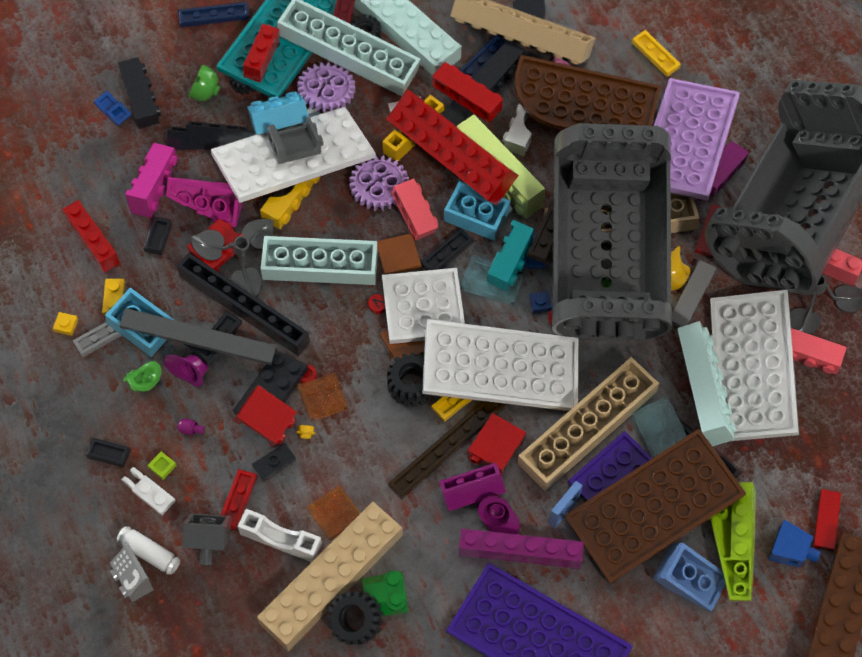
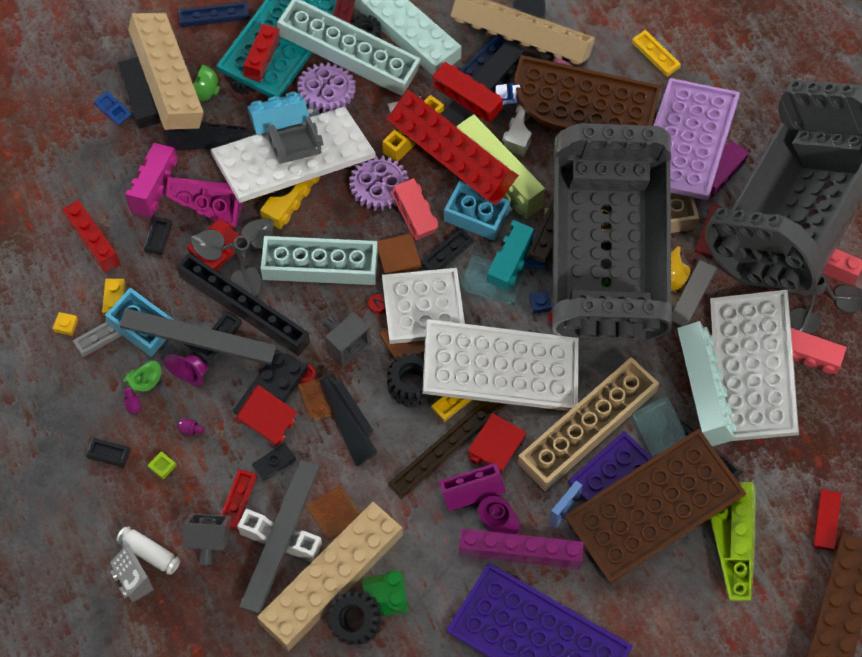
(131, 401): none -> magenta cylinder
(149, 492): white hinge -> none
(165, 71): none -> tan brick
(280, 537): none -> dark grey tile
(305, 431): yellow plate -> none
(346, 338): none -> dark grey brick
(349, 419): none -> black wedge
(507, 92): none -> panel
(690, 576): medium blue slope -> none
(792, 546): blue torso -> none

